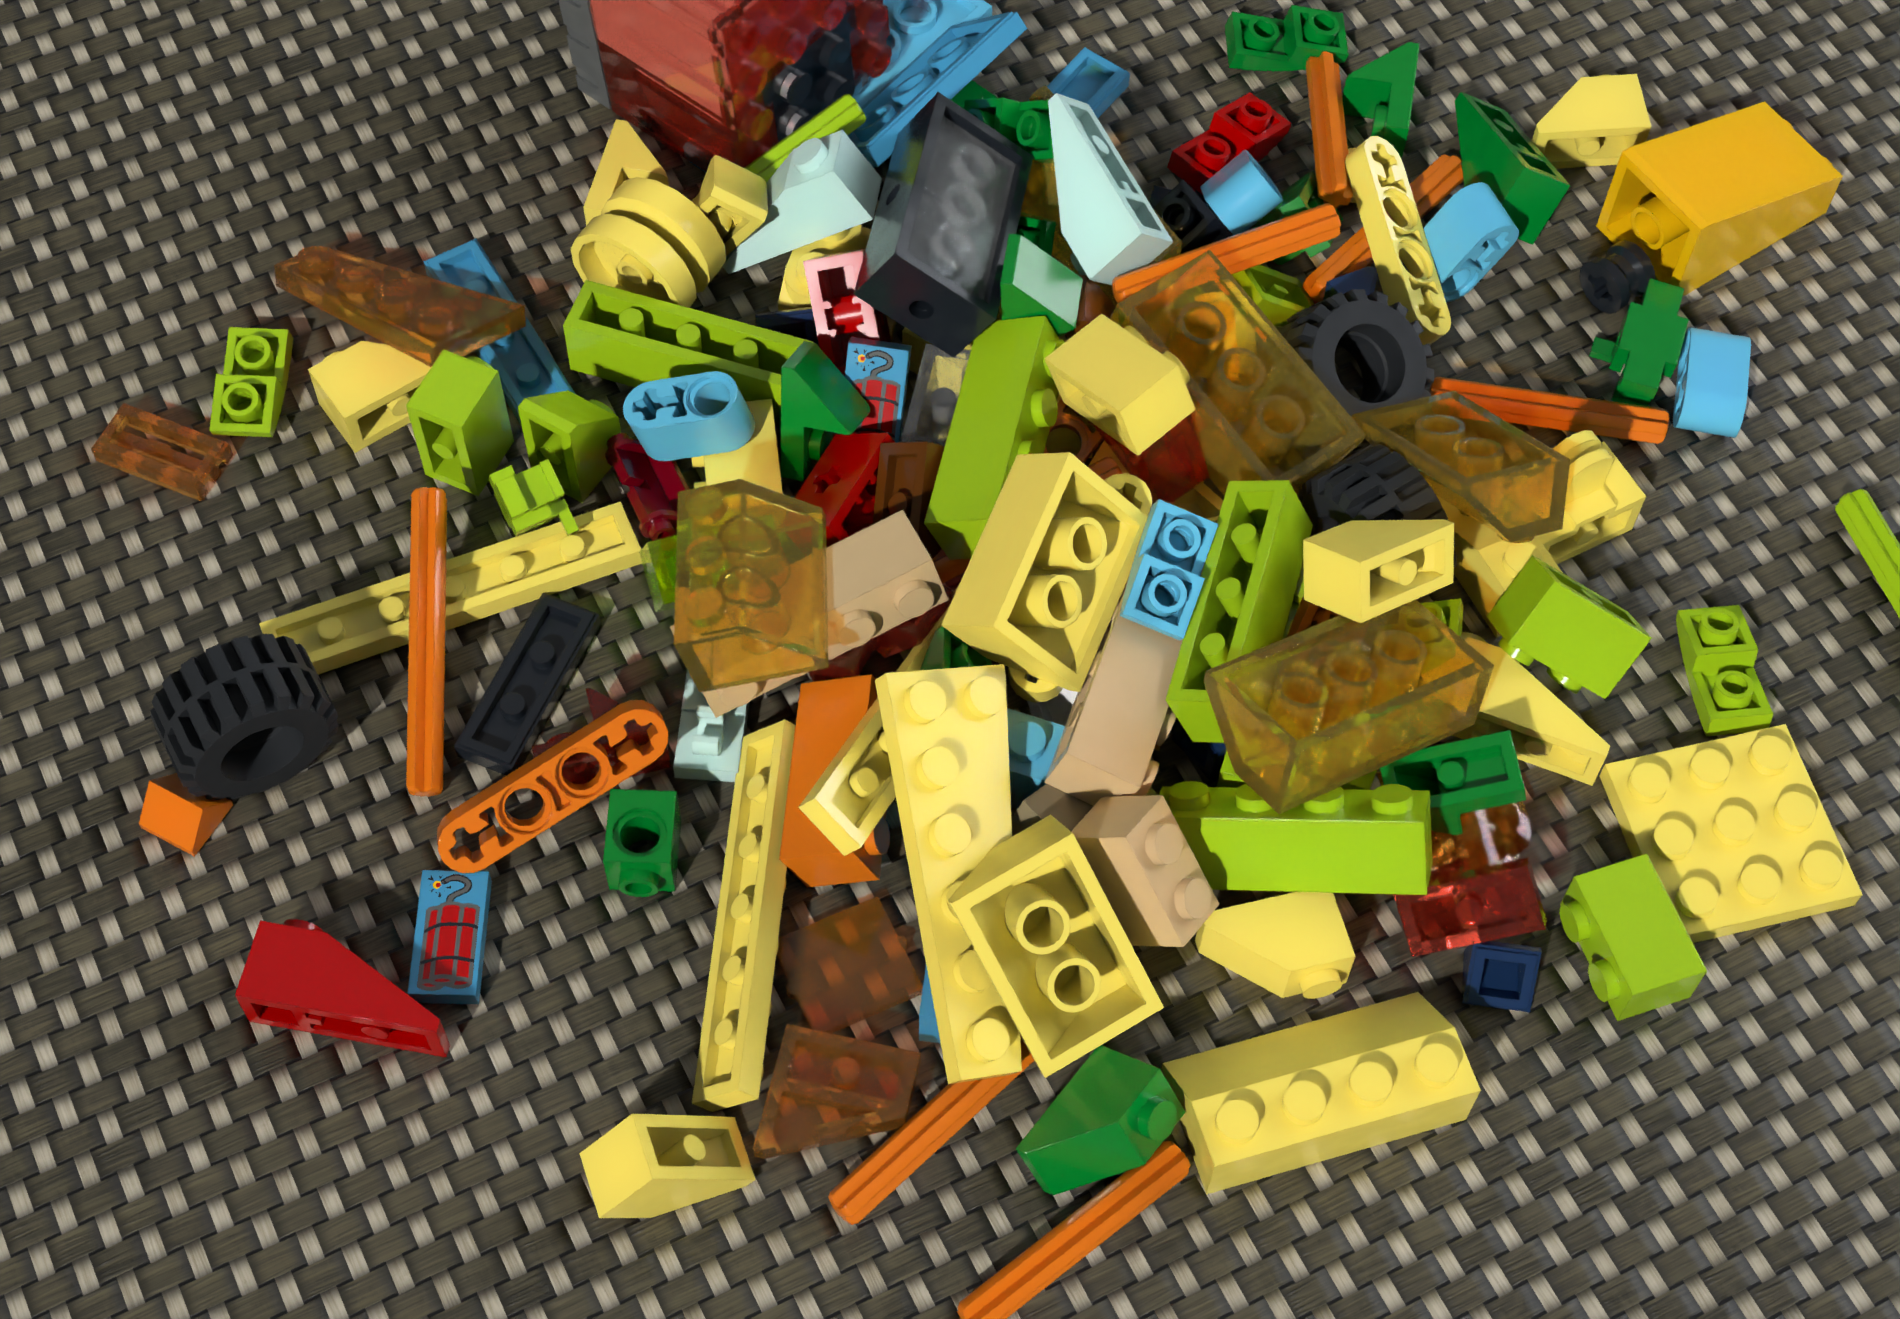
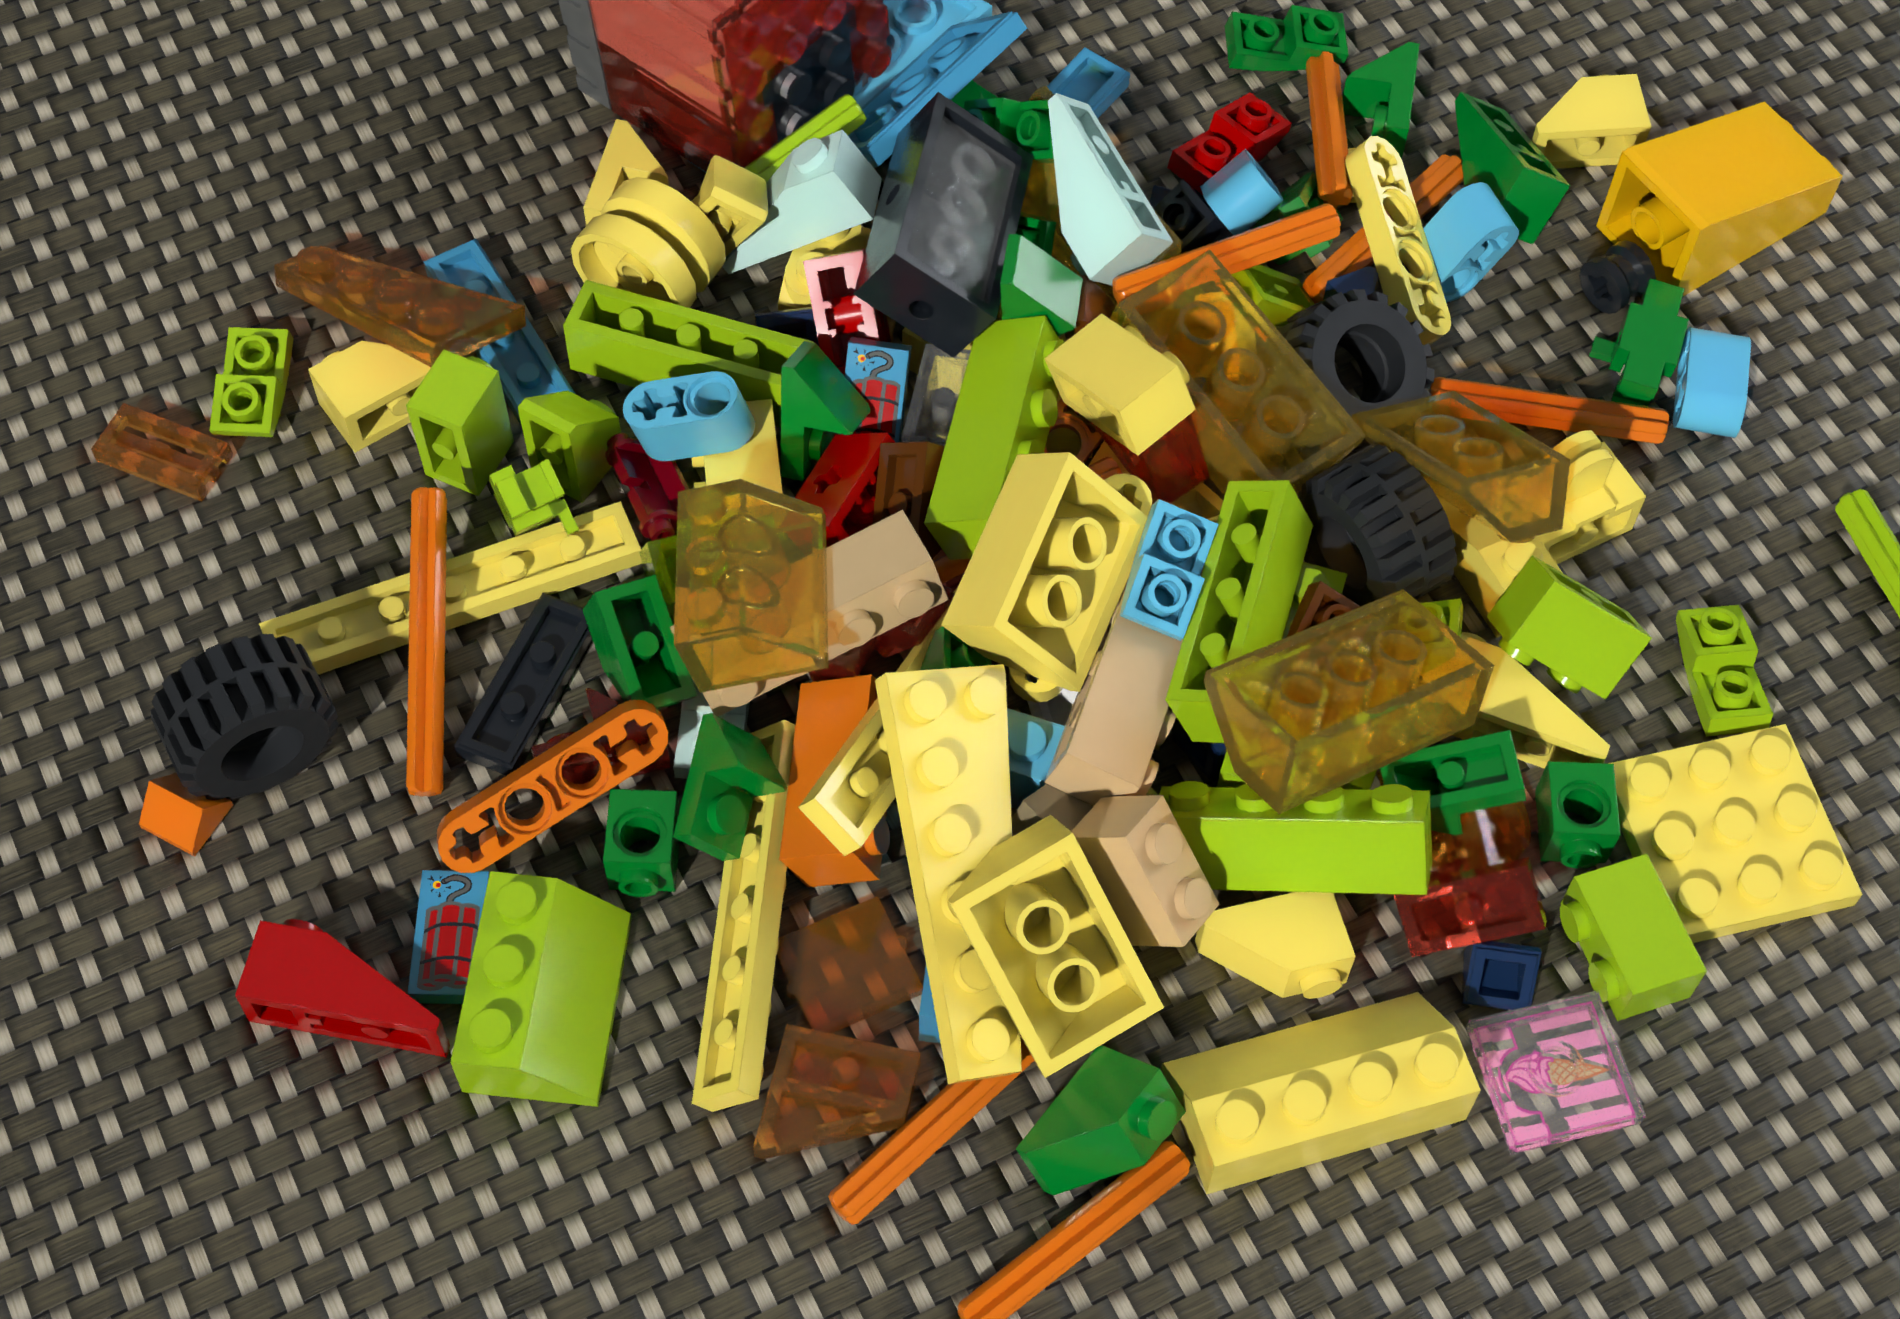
(540, 992): none -> lime slope
(636, 643): none -> green slope
(664, 1164): light yellow slope -> none
(720, 788): none -> green slope
(1377, 565): light yellow slope -> none
(1555, 1072): none -> clear tile
(1582, 790): none -> green brick

